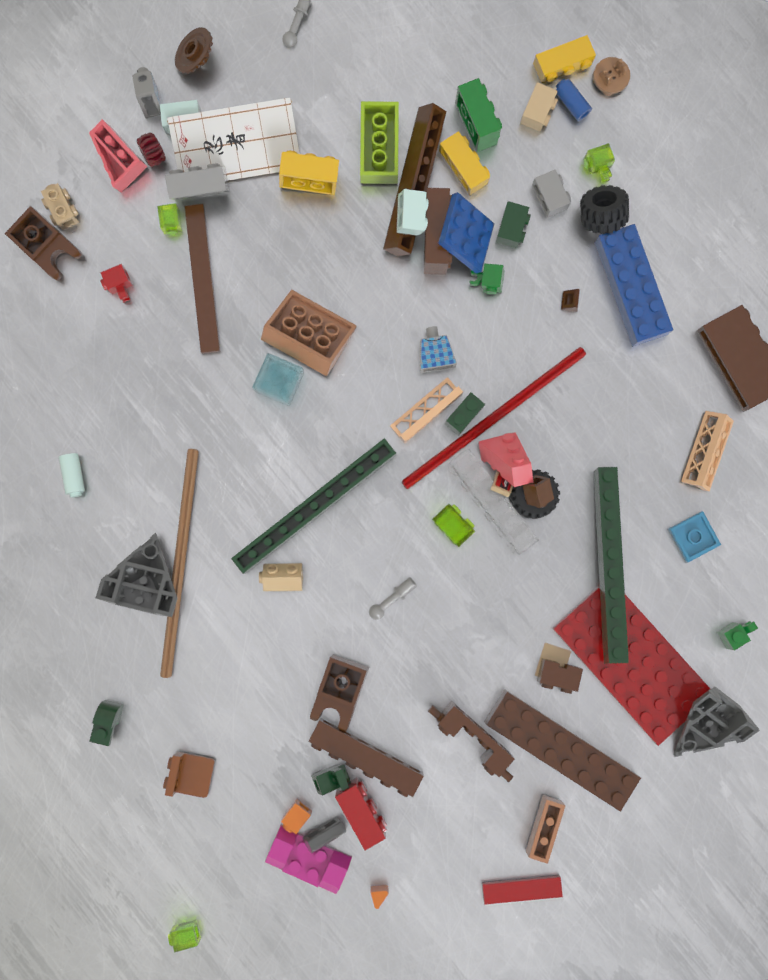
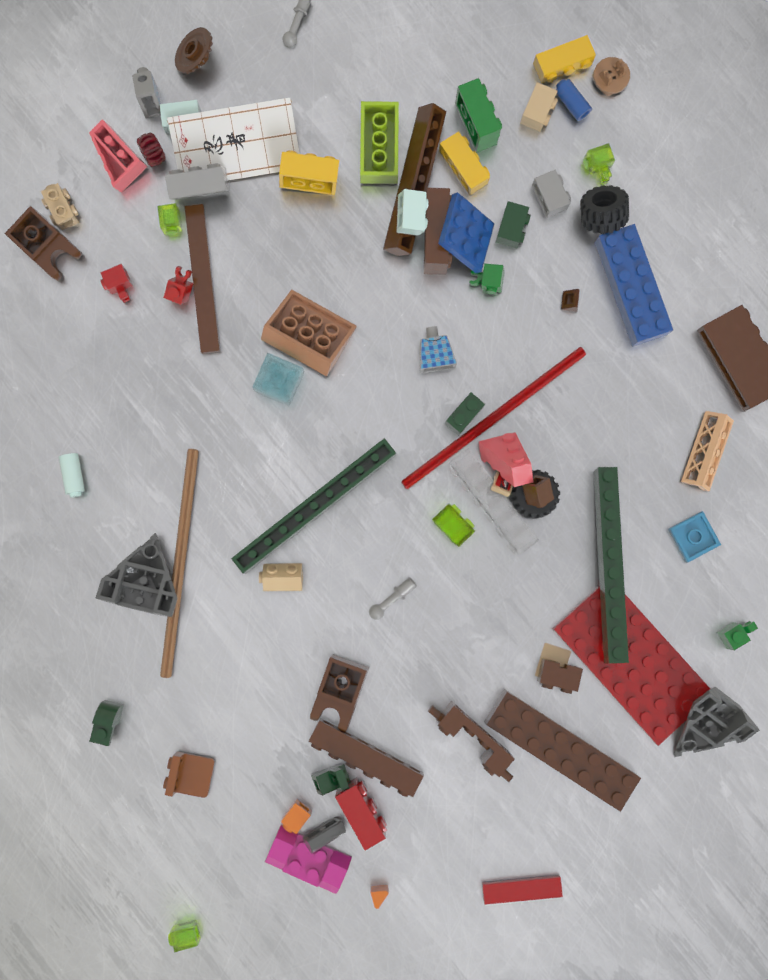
(178, 288): none -> red brick
(432, 412): light nougat fence -> none
(545, 829): nougat brick -> none

